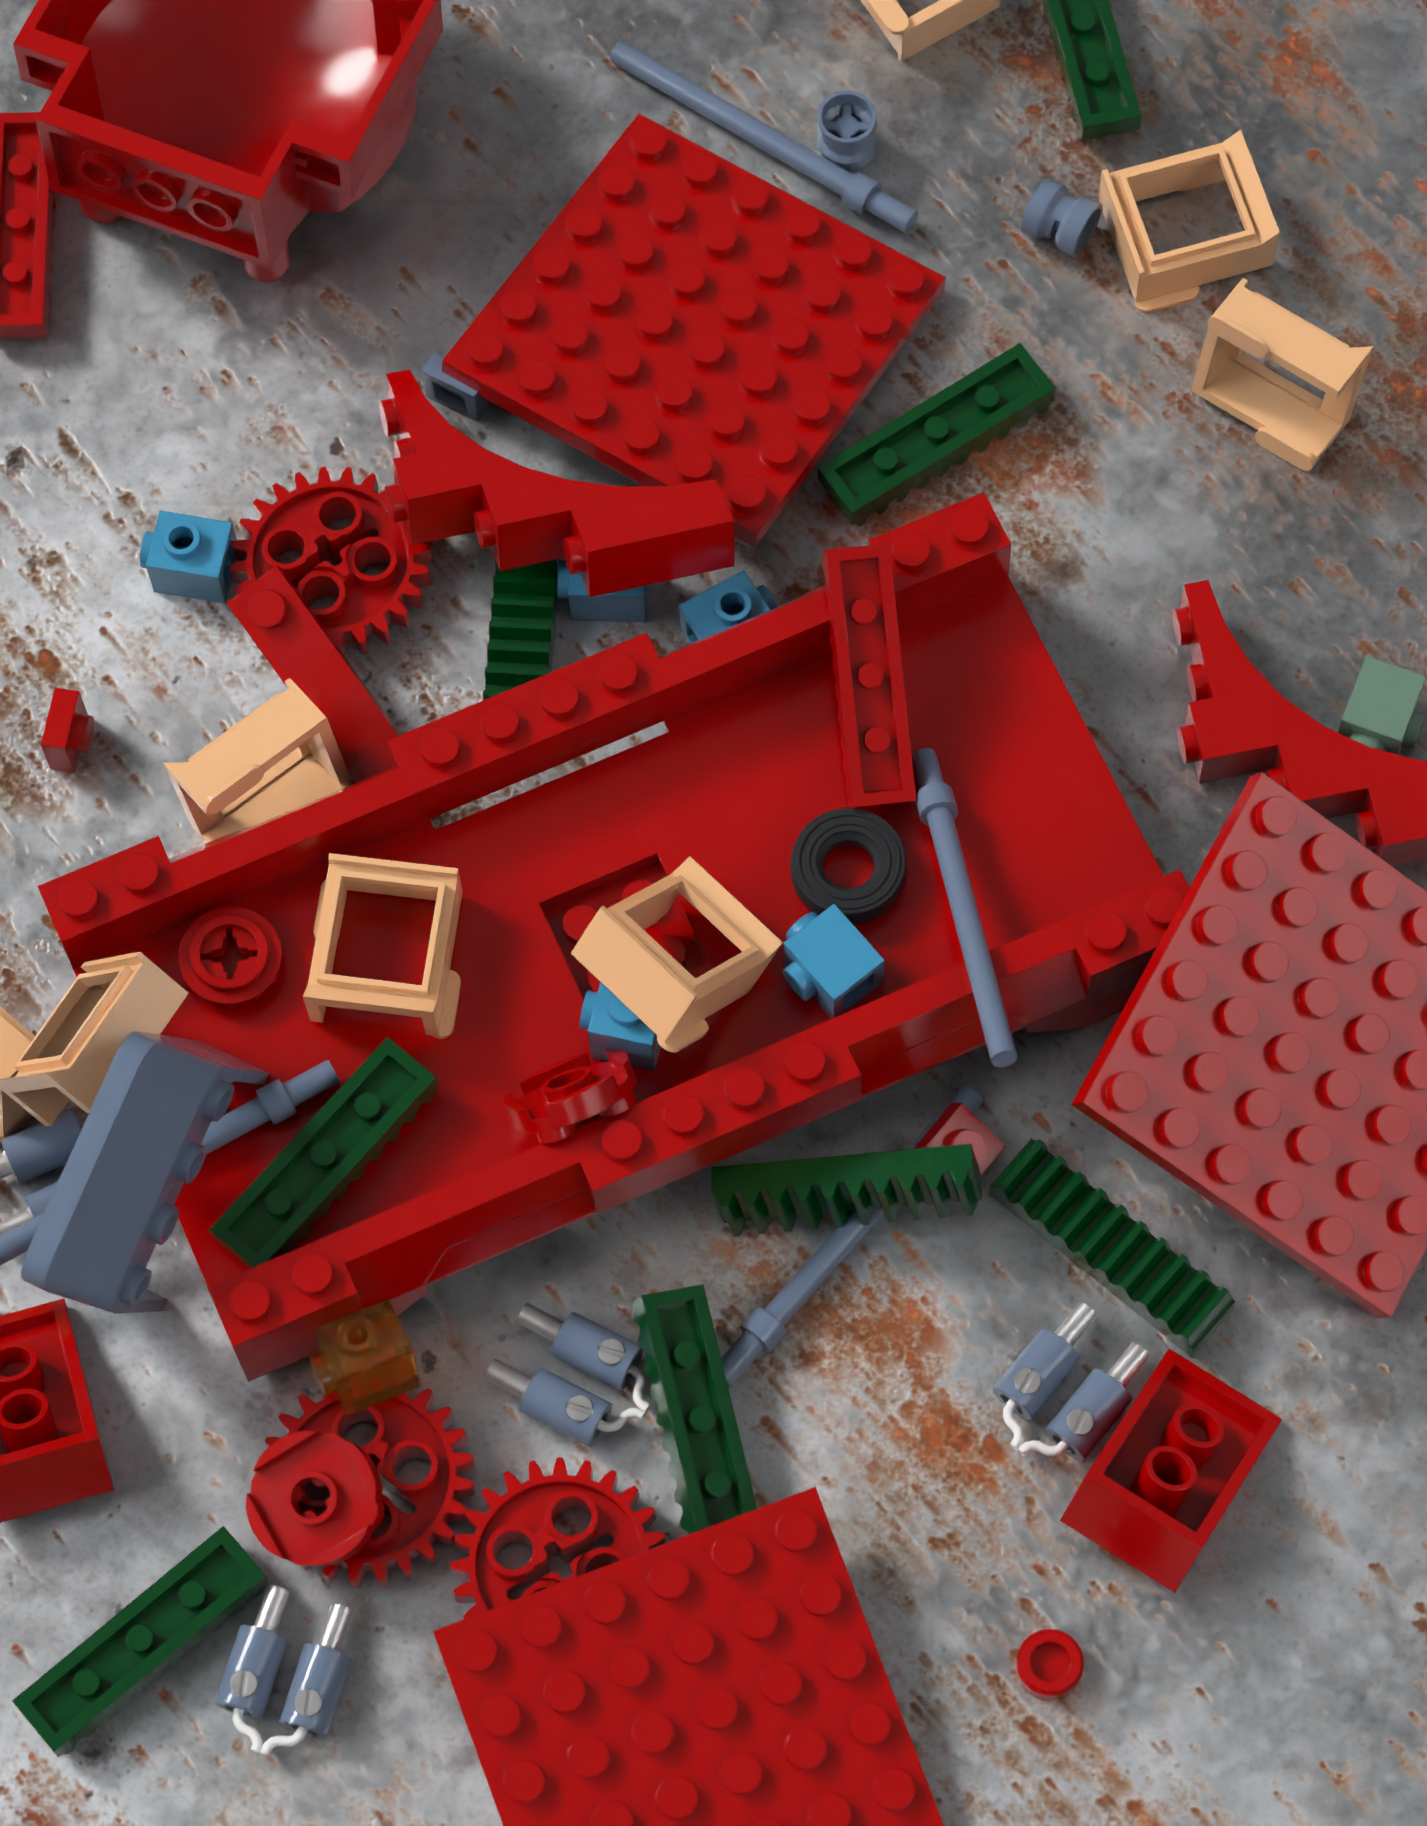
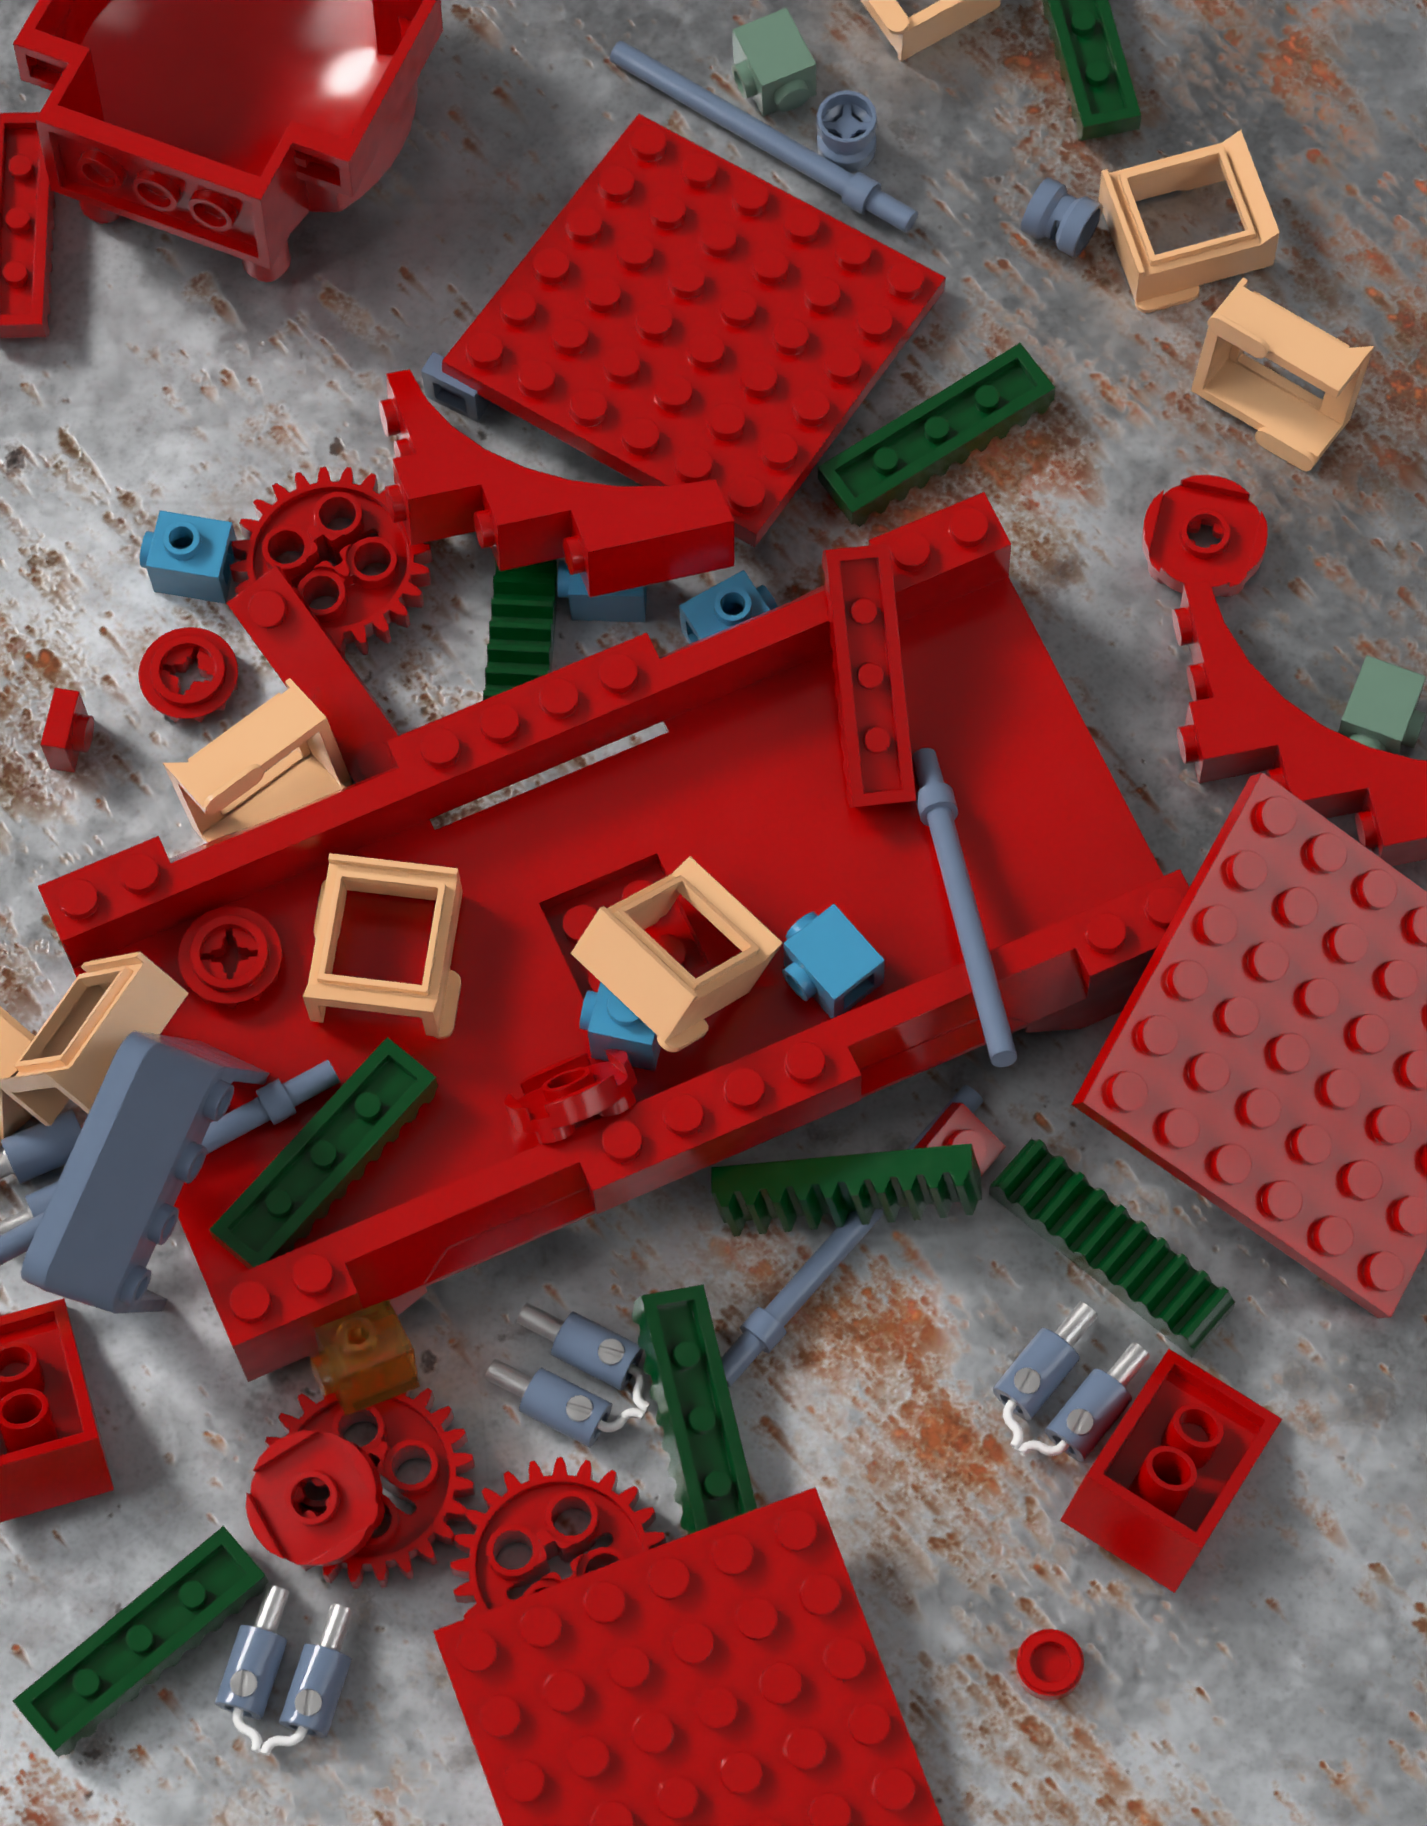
(175, 653): none -> red gear
(773, 63): none -> sand green brick
(854, 828): black tyre -> none
(1183, 509): none -> red plate

